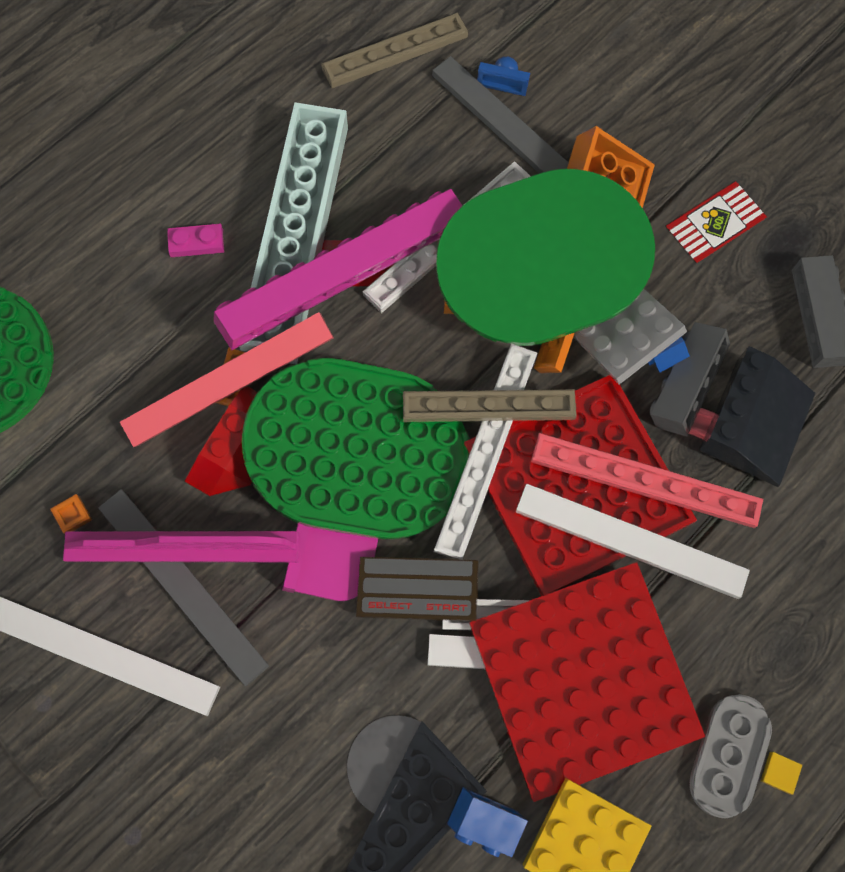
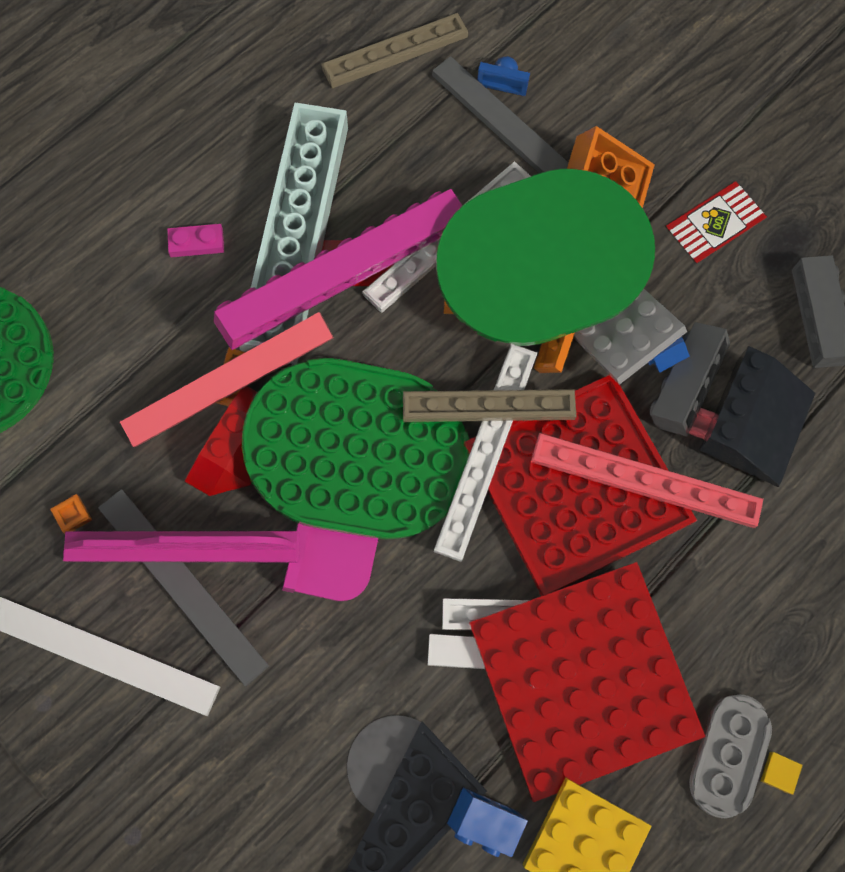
(417, 589): dark grey tile -> none
(633, 541): white tile -> none

